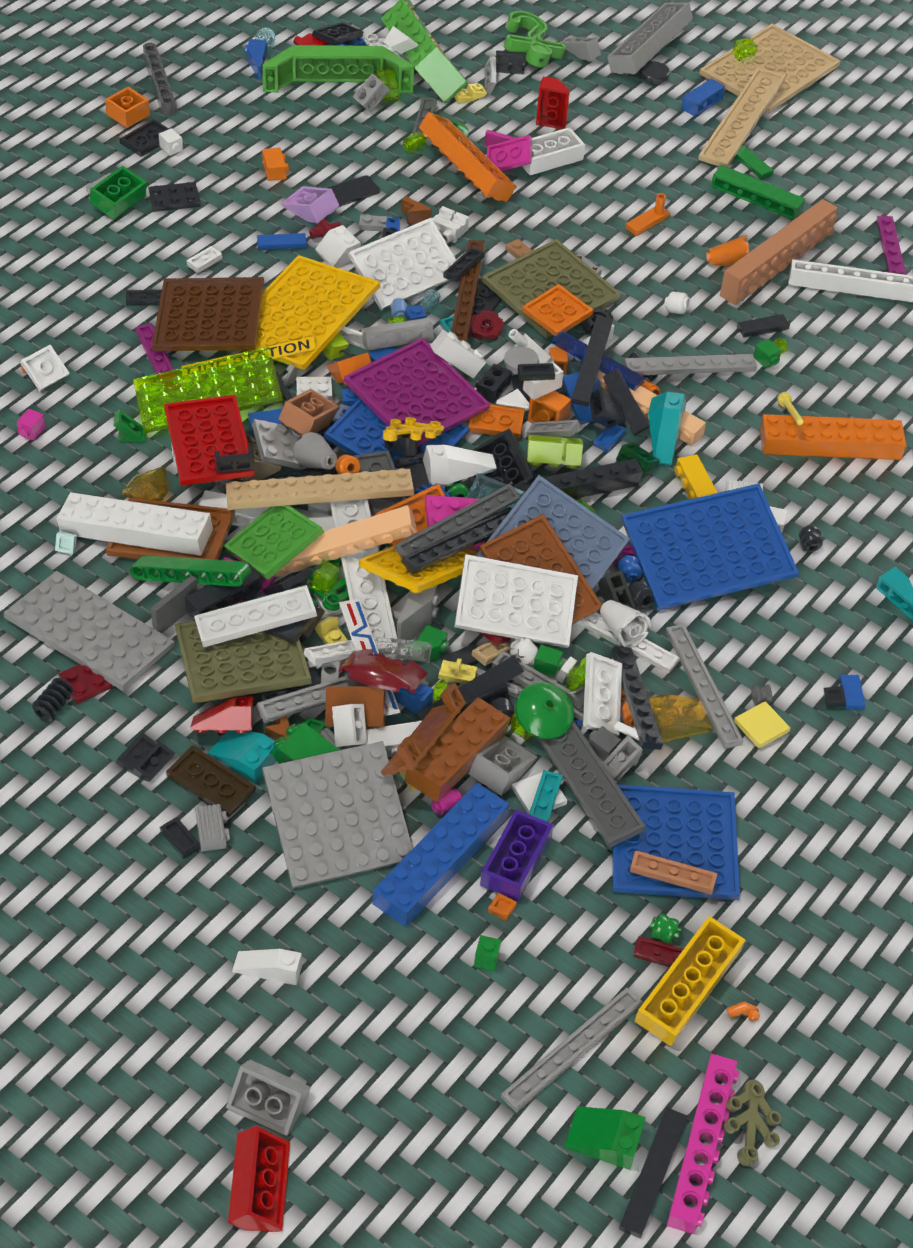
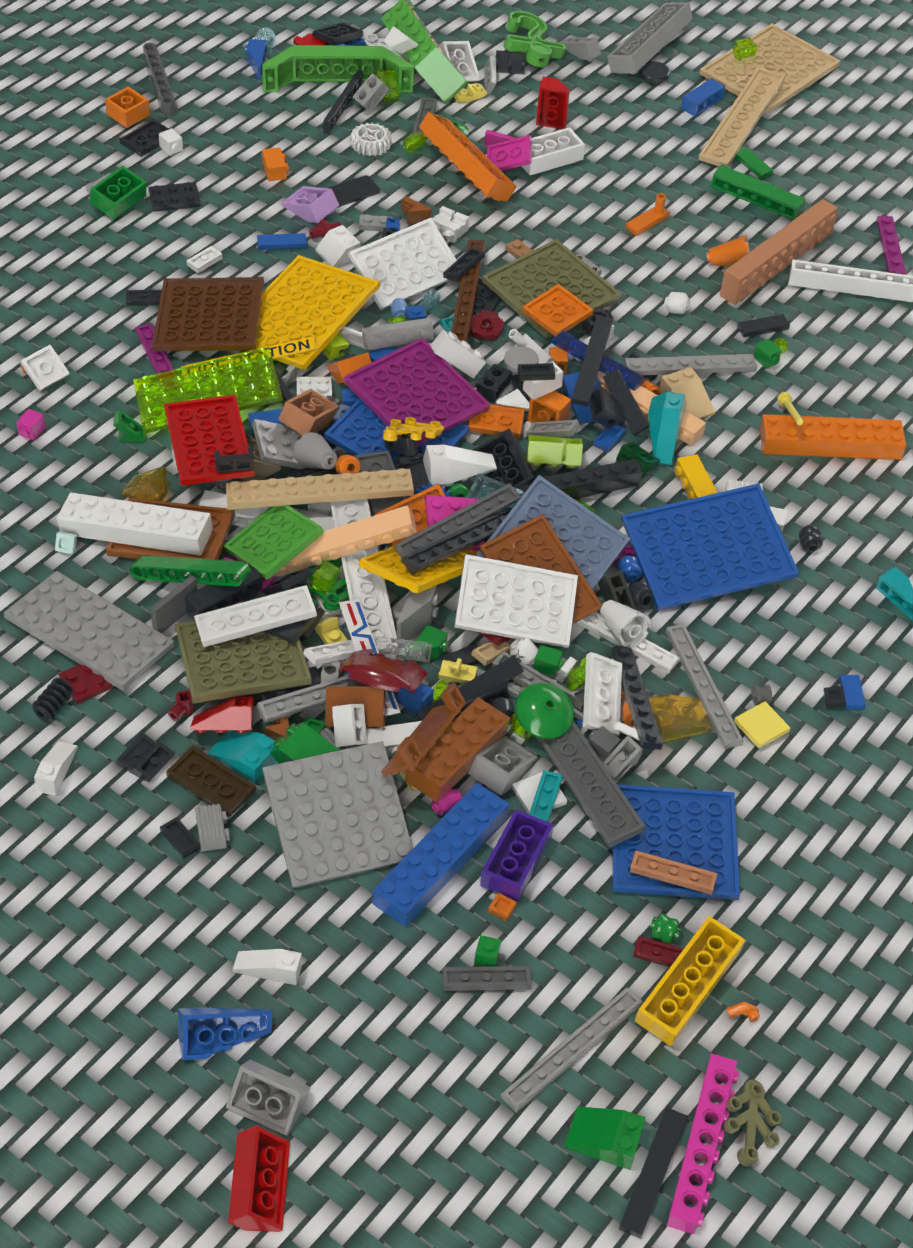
(54, 768): none -> white slope
(182, 706): none -> dark red axle
(218, 1029): none -> blue wedge
(342, 102): none -> black tile
(371, 139): none -> white gear
(462, 58): none -> white slope
(486, 978): none -> dark grey plate
(690, 384): none -> tan slope

